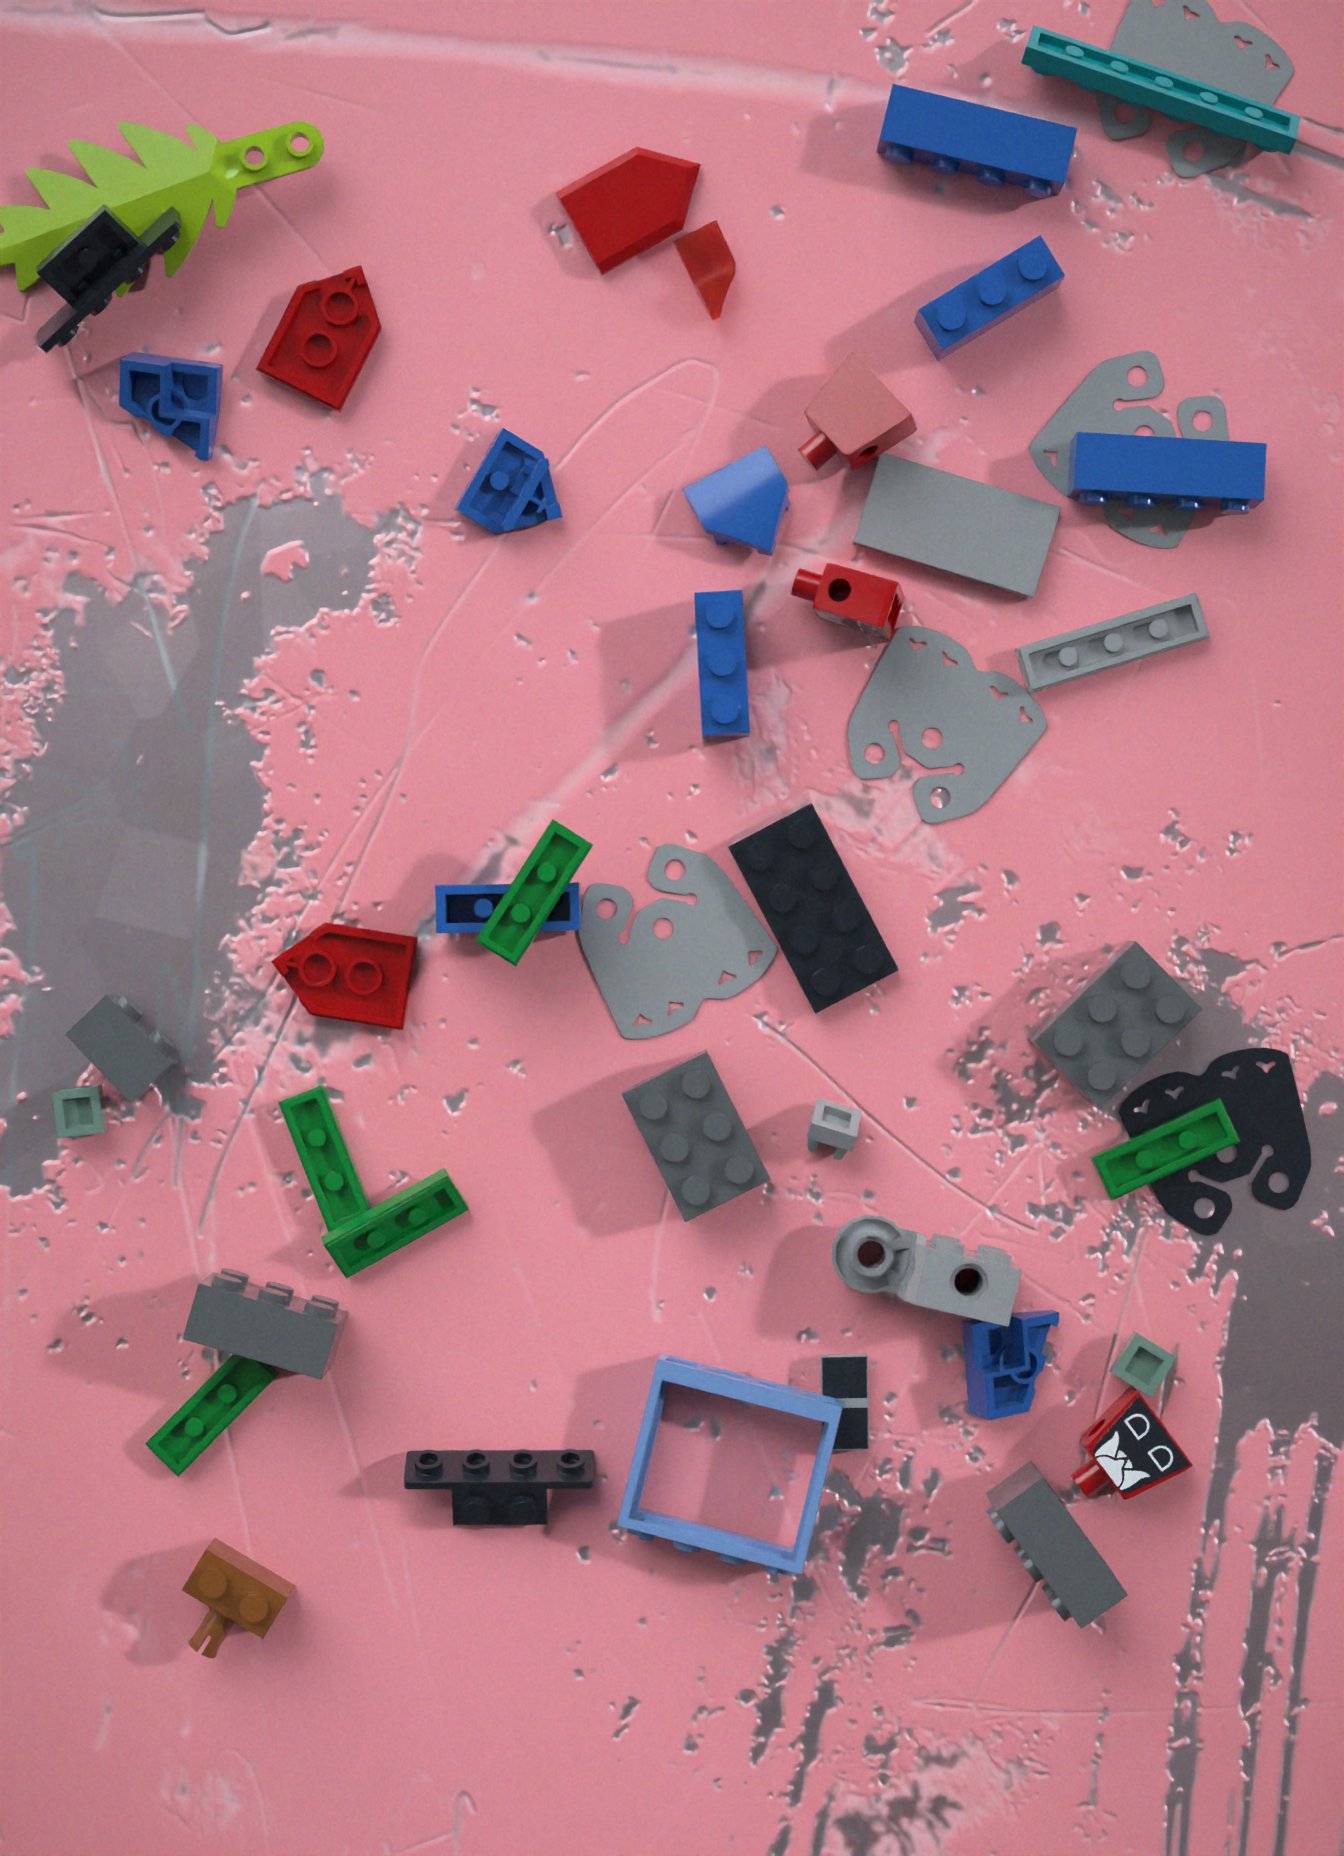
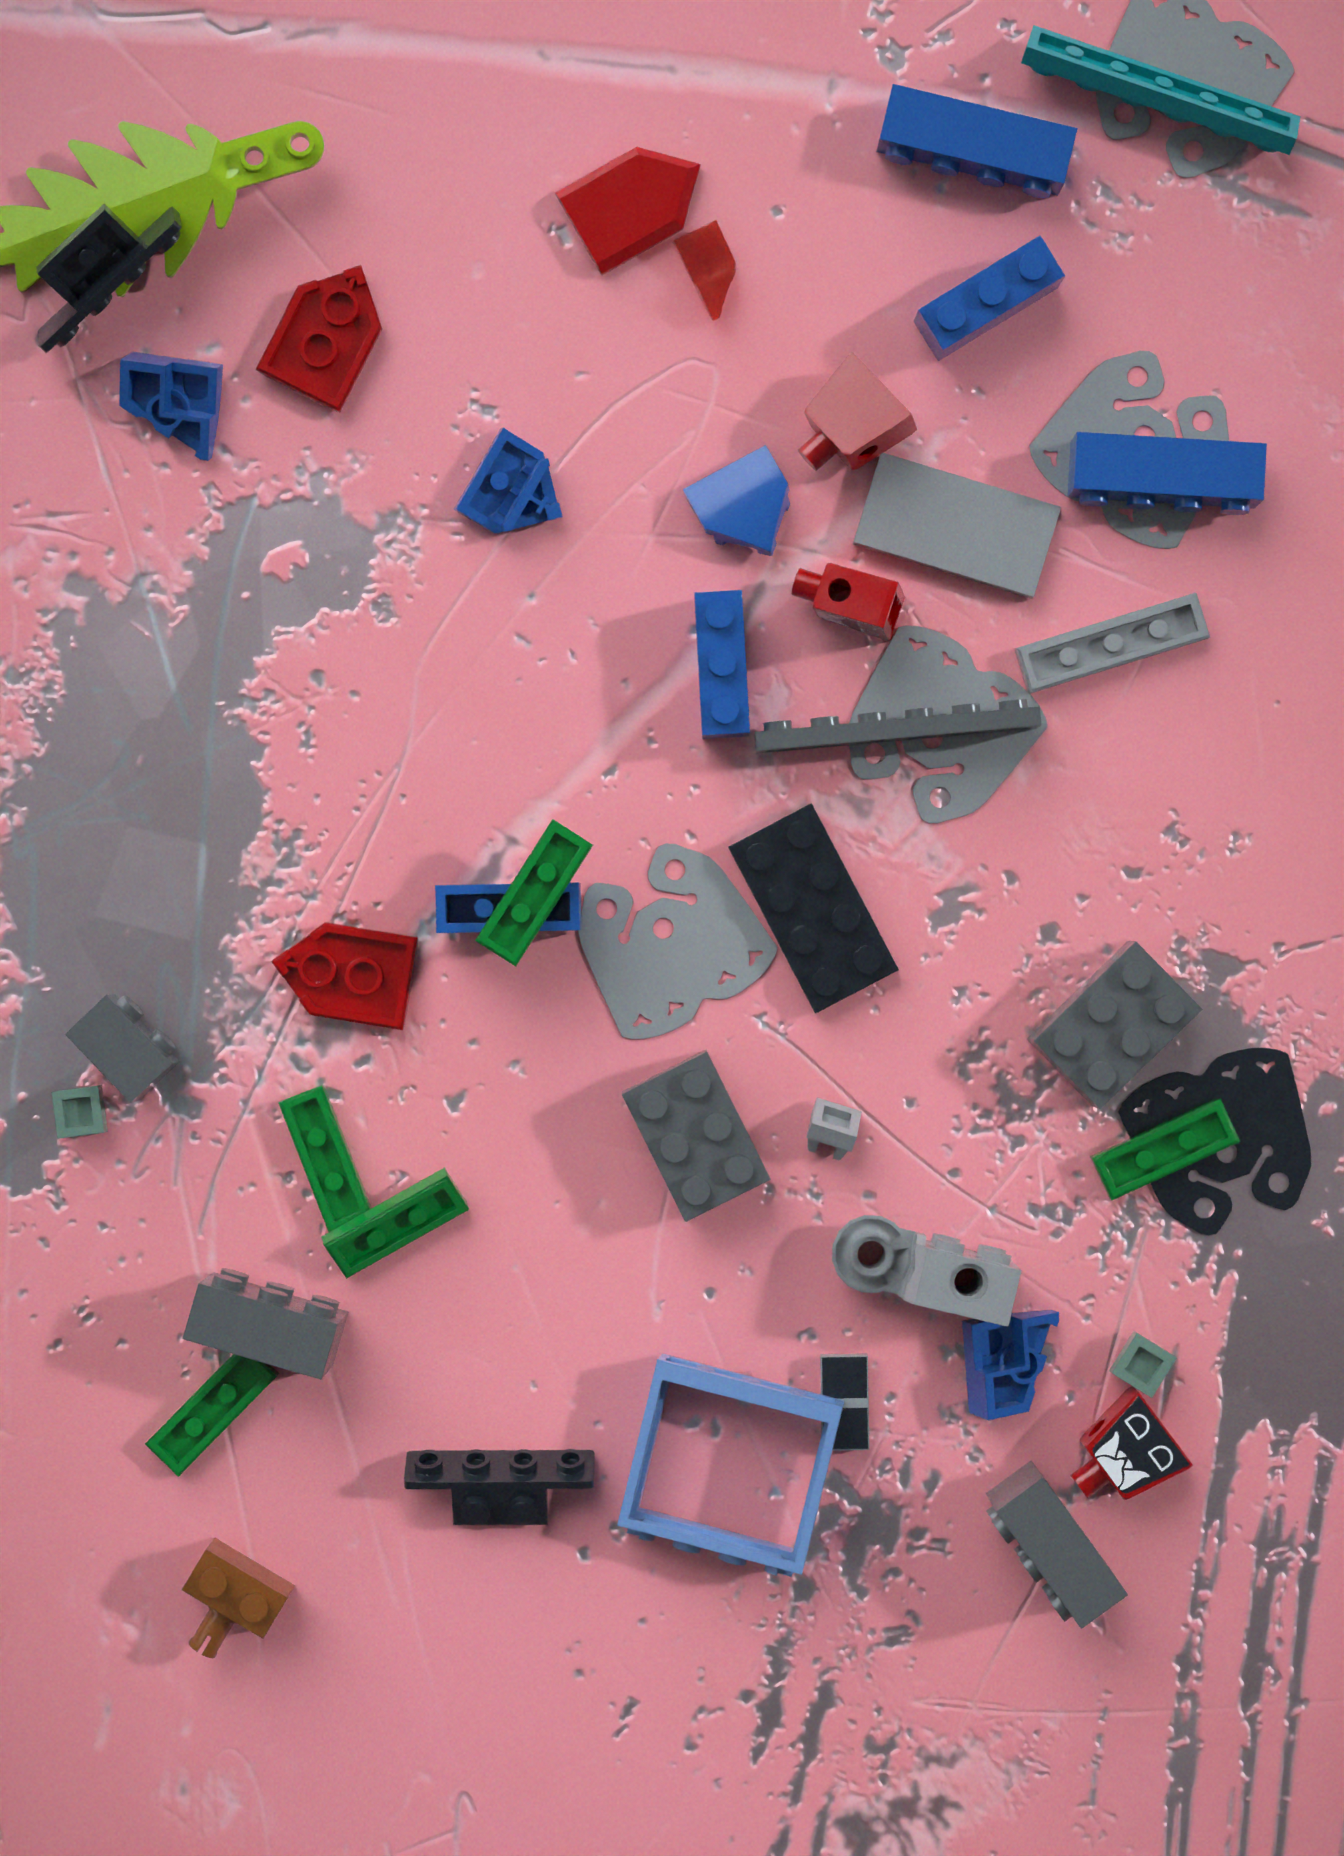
(917, 724): none -> dark grey plate

